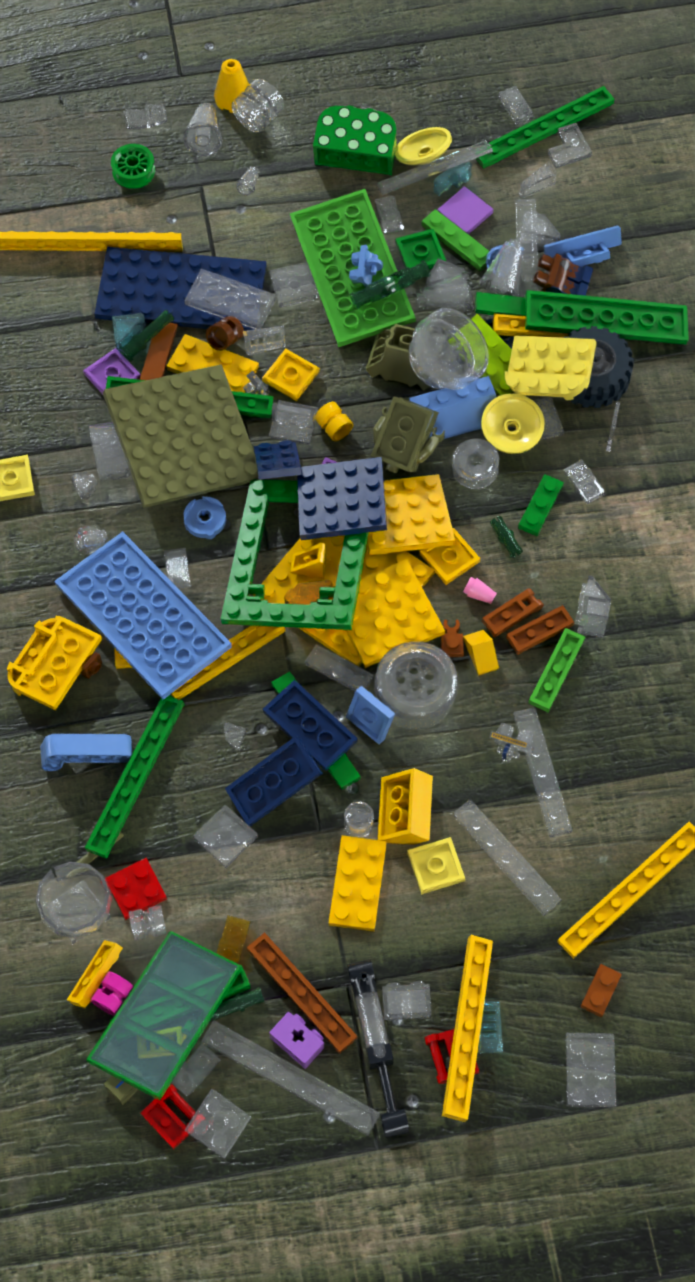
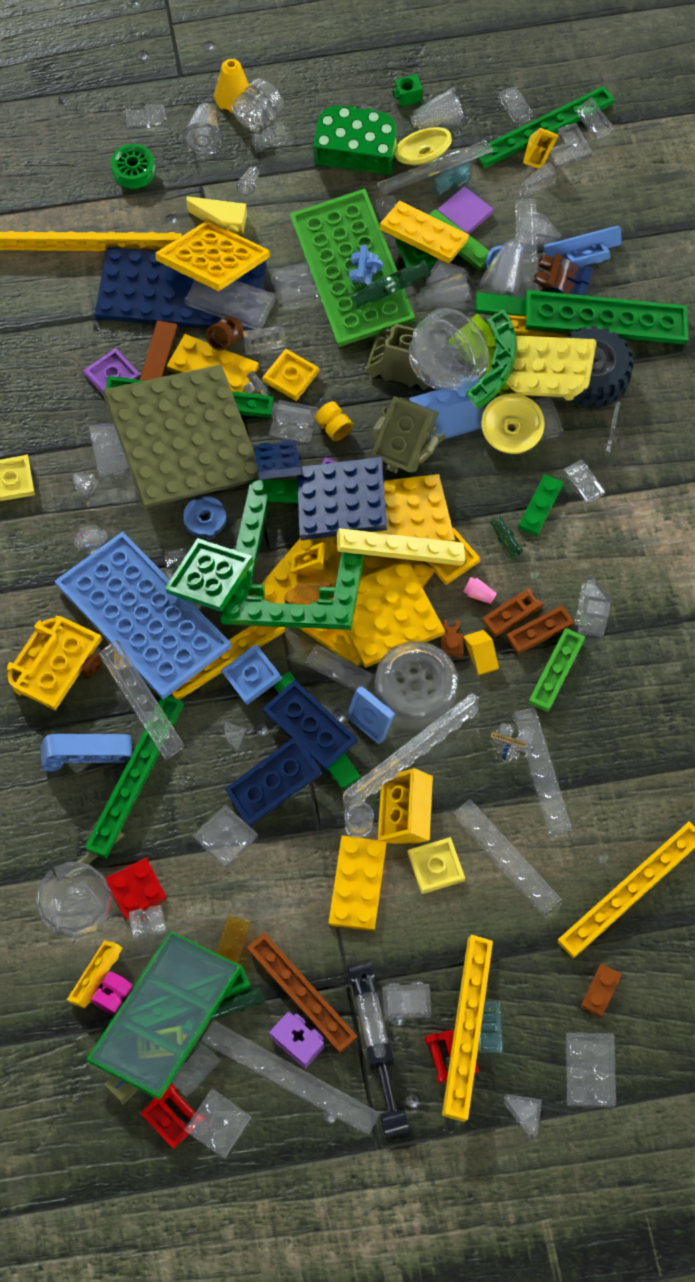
(126, 326): clear light blue slope -> none
(139, 341): clear green pin -> none
(141, 699): none -> clear tile
(209, 574): none -> plate
(212, 255): none -> yellow plate
(222, 213): none -> light yellow slope
(251, 674): none -> medium blue plate
(263, 140): none -> clear wheel
(400, 547): none -> light yellow plate
(408, 90): none -> green brick
(410, 752): none -> clear plate
(424, 232): none -> yellow plate
(440, 112): none -> clear cone
(475, 451): clear wheel -> none
(502, 362): none -> green tile
(526, 1113): none -> clear slope
(539, 147): none -> yellow slope
(594, 119): none -> clear plate

